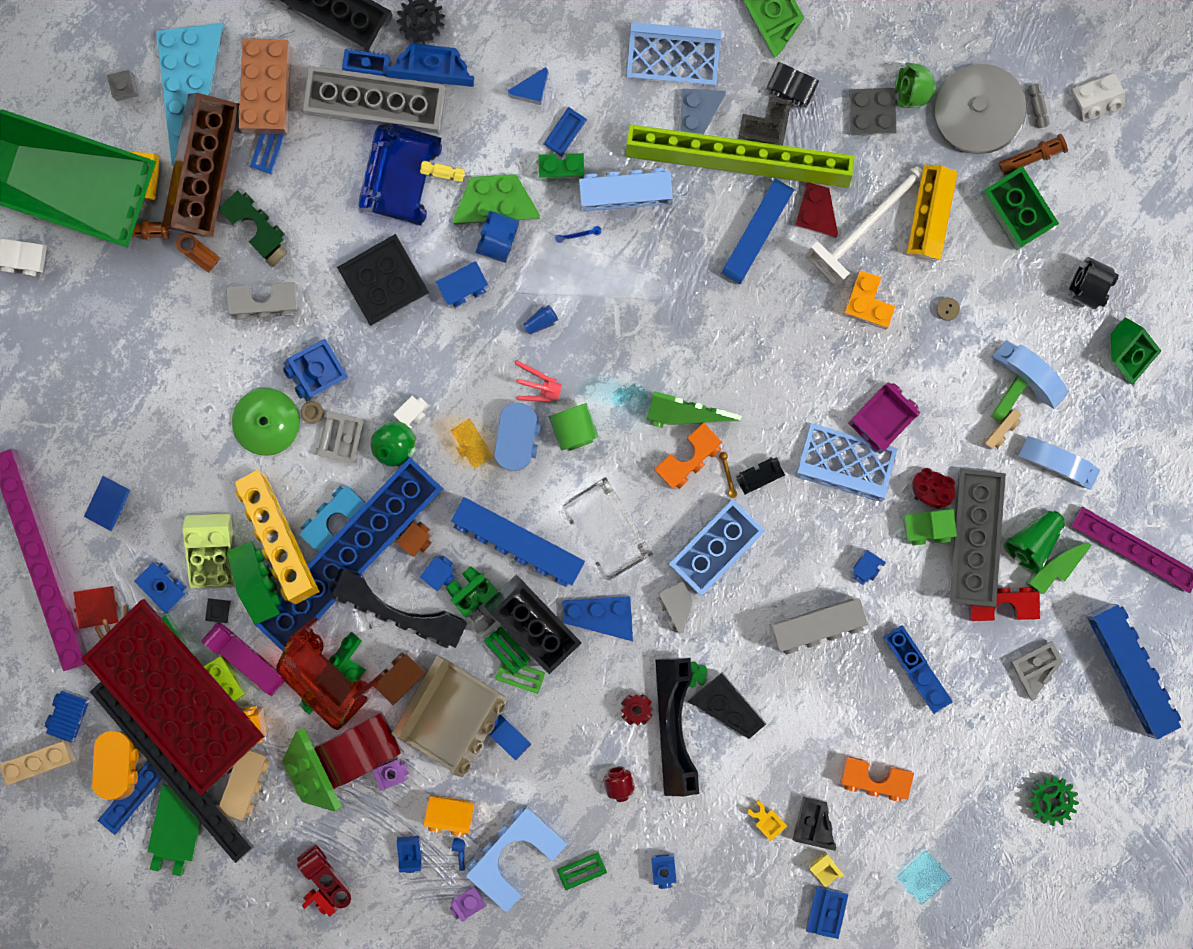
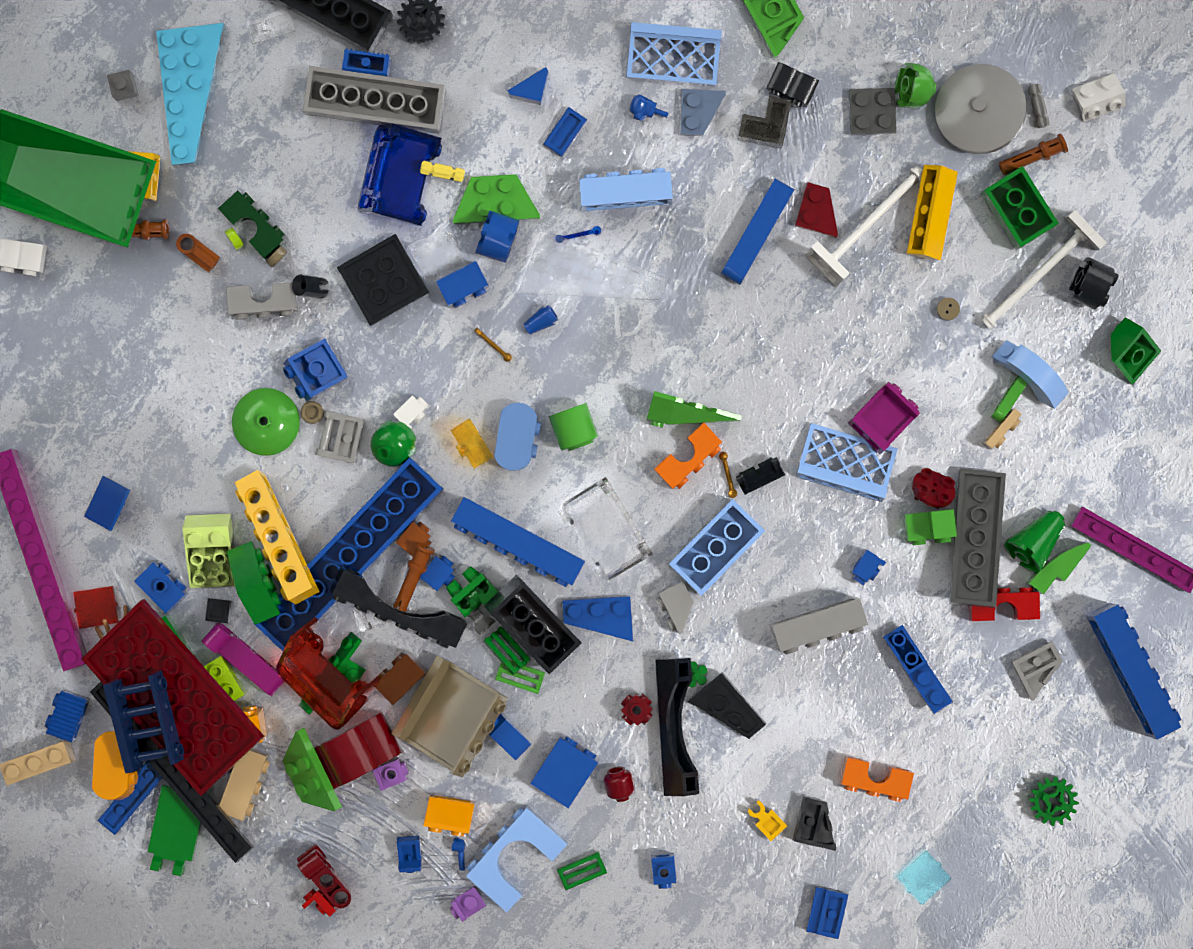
(123, 726): none -> dark blue fence
(200, 165): reddish brown brick -> none
(233, 238): none -> lime tile
(264, 86): nougat brick -> none
(269, 170): blue tile -> none
(309, 286): none -> black piece
(316, 531): dark azure arch -> none
(416, 568): none -> dark orange pin
(431, 64): blue wing -> none
(506, 356): none -> pearl gold hinge
(549, 389): coral plant -> none
(565, 771): none -> blue brick
(566, 169): green brick -> none
(624, 394): clear light blue bracket -> none
(644, 107): none -> blue piece
(739, 156): lime brick -> none
(825, 869): light yellow panel -> none
(862, 304): light orange brick -> none
(1059, 461): light blue arch -> none
(1082, 232): none -> white tile

